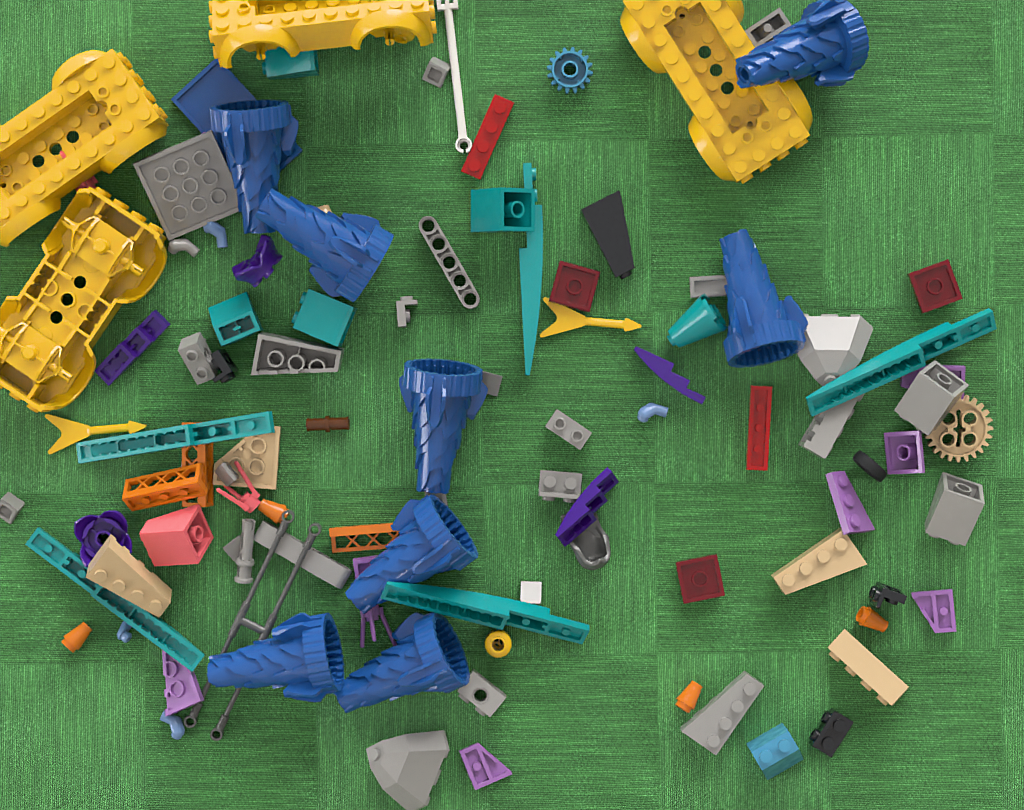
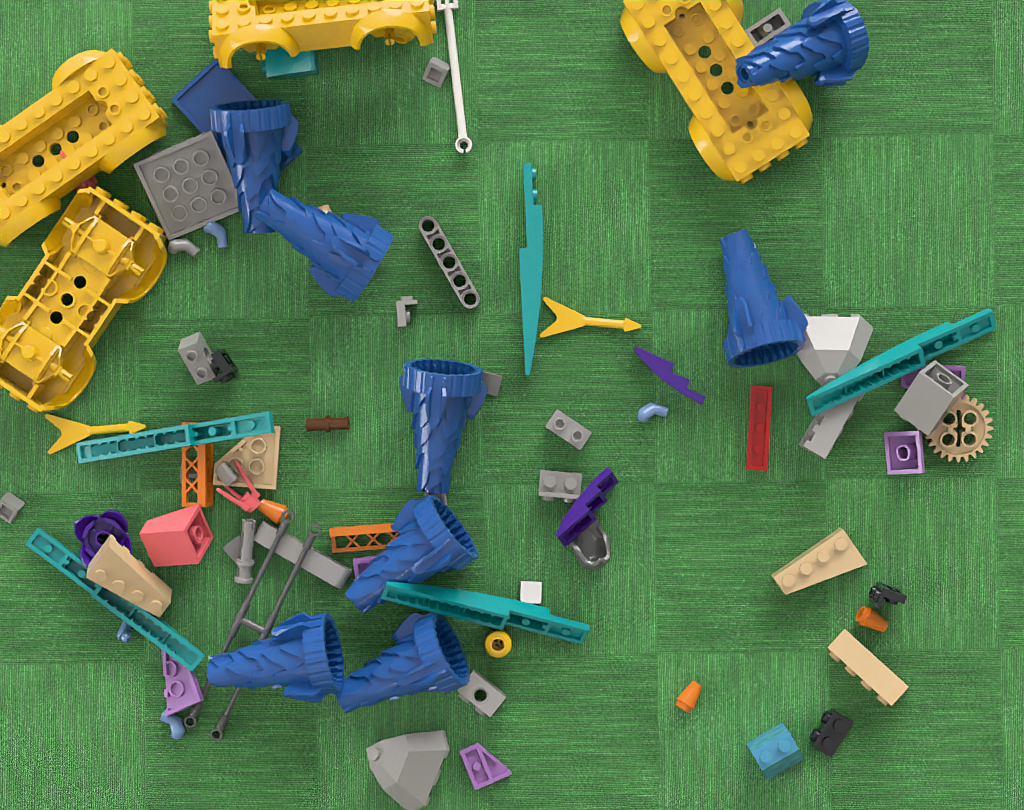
(76, 637): orange cone -> none
(132, 347): dark purple slope -> none
(163, 491): orange fence -> none
(234, 319): teal slope -> none
(260, 263): dark purple brick -> none
(291, 355): light grey wedge -> none
(323, 317): teal slope -> none
(371, 616): medium lavender plant -> none
(487, 137): red plate -> none
(503, 210): teal slope -> none
(573, 59): dark azure gear -> none
(574, 286): dark red plate -> none
(610, 231): black slope -> none
(697, 323): teal cone -> none
(700, 578): dark red plate -> none
(710, 285): light grey tile -> none
(722, 714): light grey wedge -> none
(848, 505): medium lavender wing -> none
(869, 466): black tyre -> none
(935, 286): dark red plate -> none
(937, 608): medium lavender wing -> none
(954, 509): light grey slope -> none

